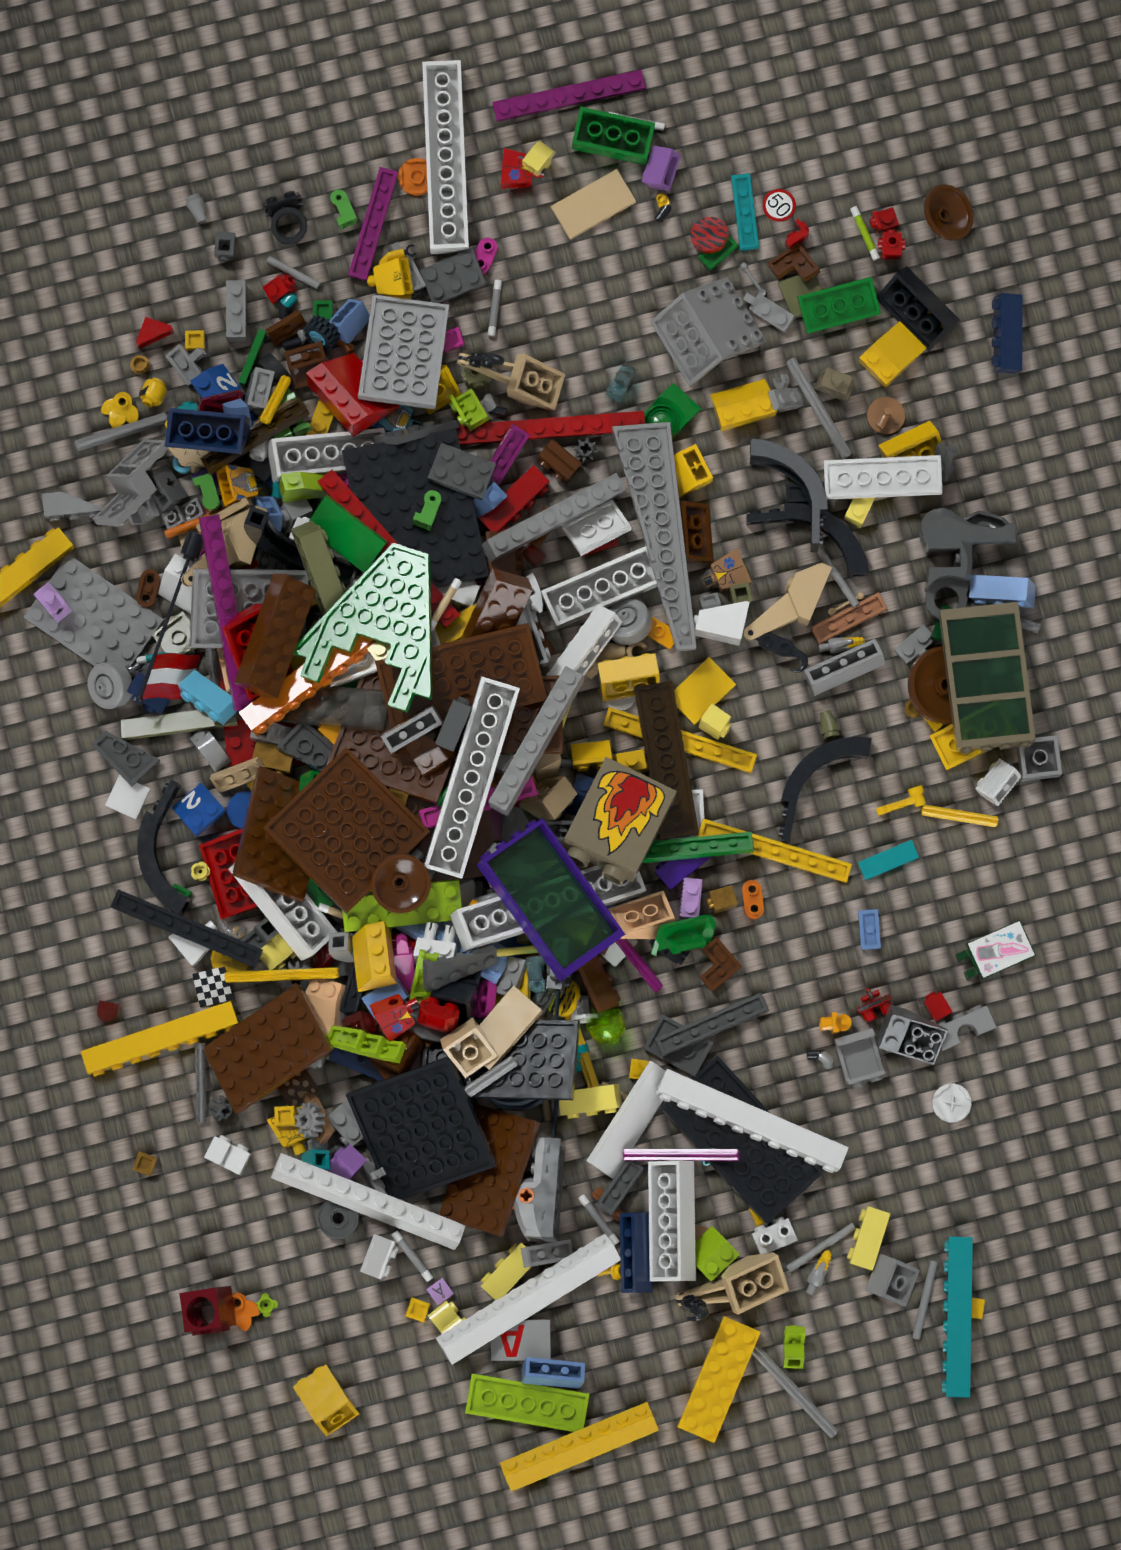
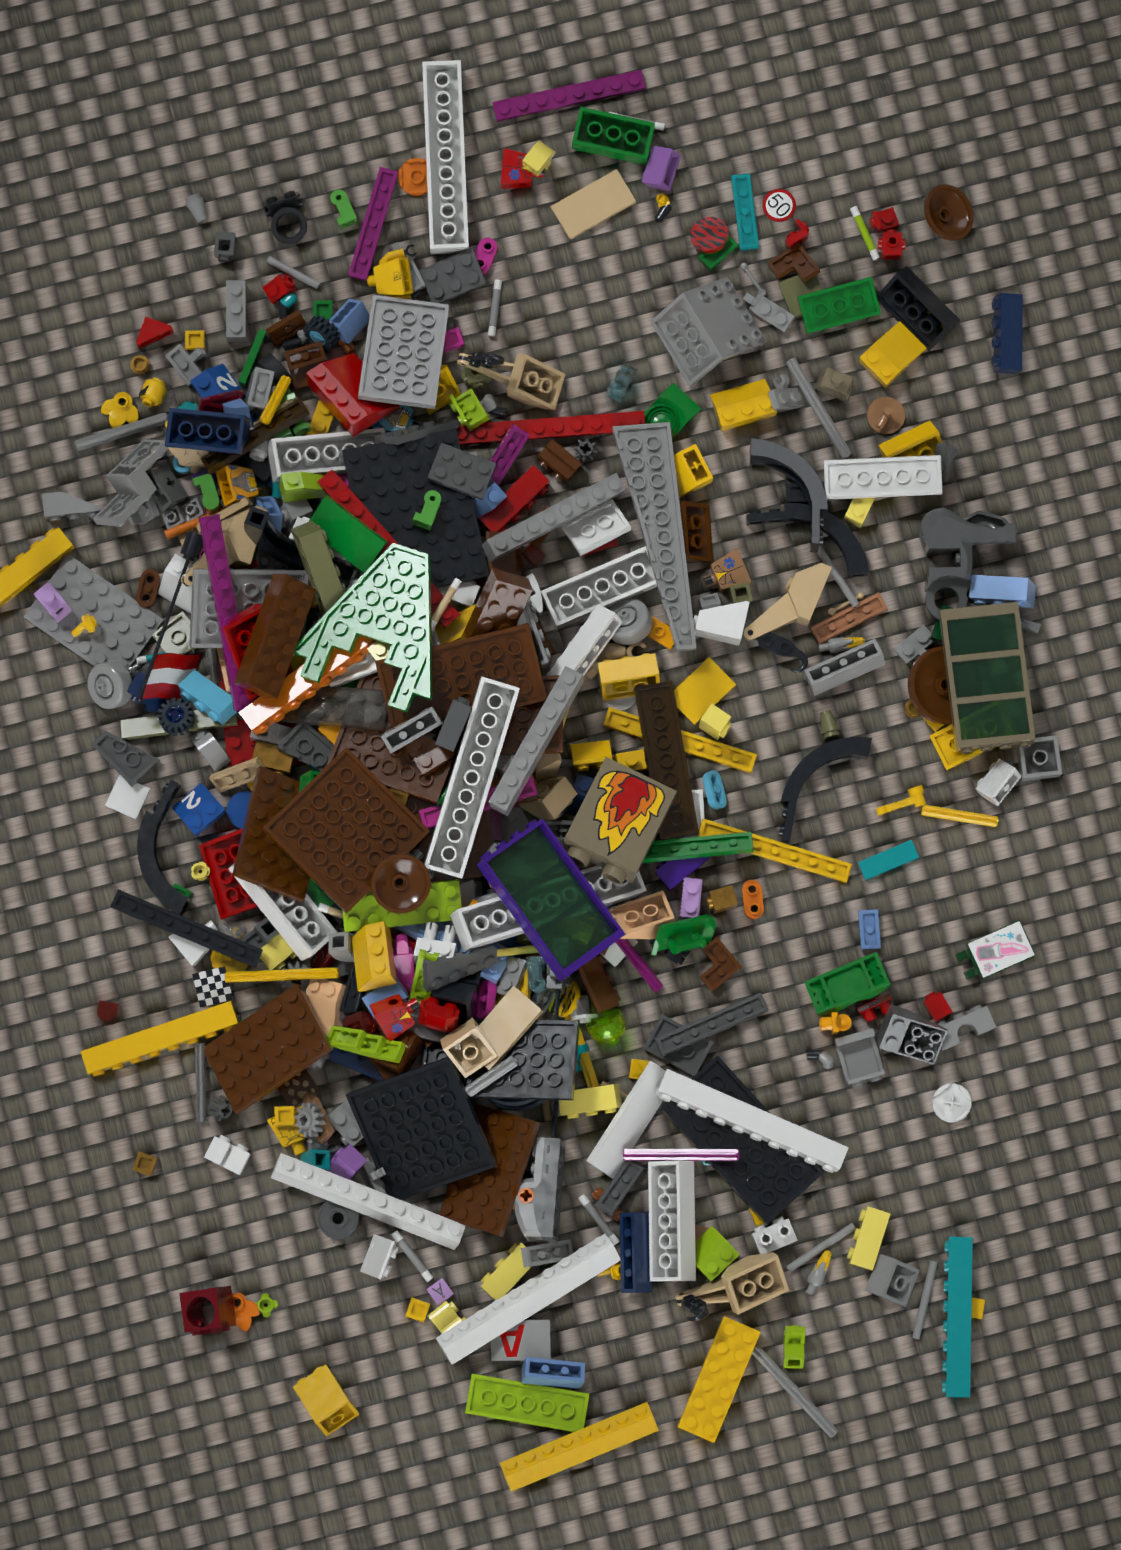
(88, 623): none -> yellow plate
(171, 712): none -> black wheel
(714, 790): none -> medium azure plate
(847, 984): none -> green slope

